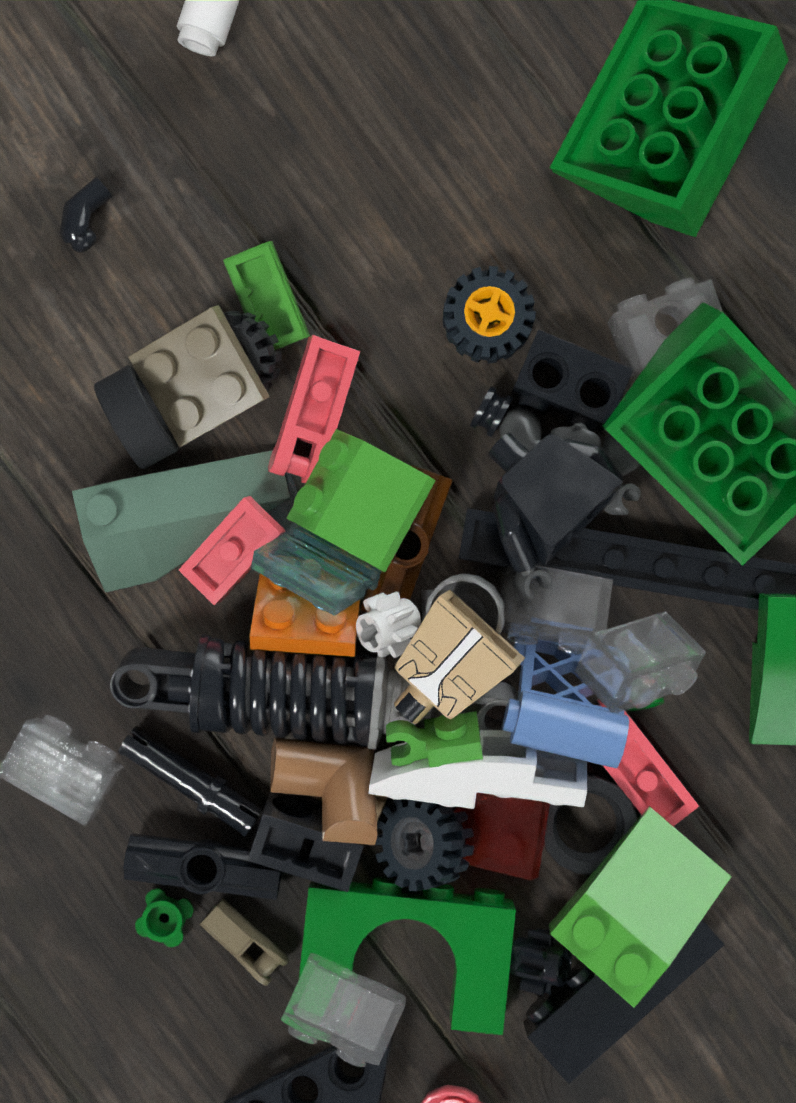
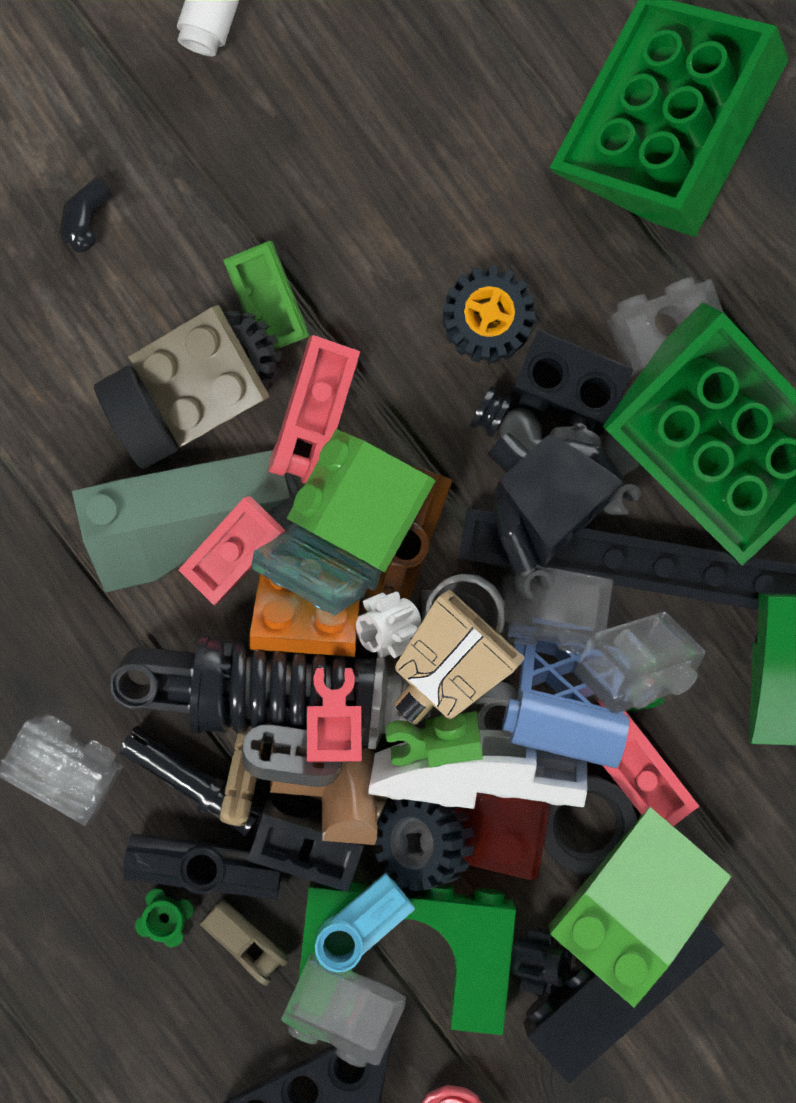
(239, 789): none -> tan axle
(288, 759): none -> dark grey beam
(334, 727): none -> coral plate
(366, 920): none -> medium azure piece

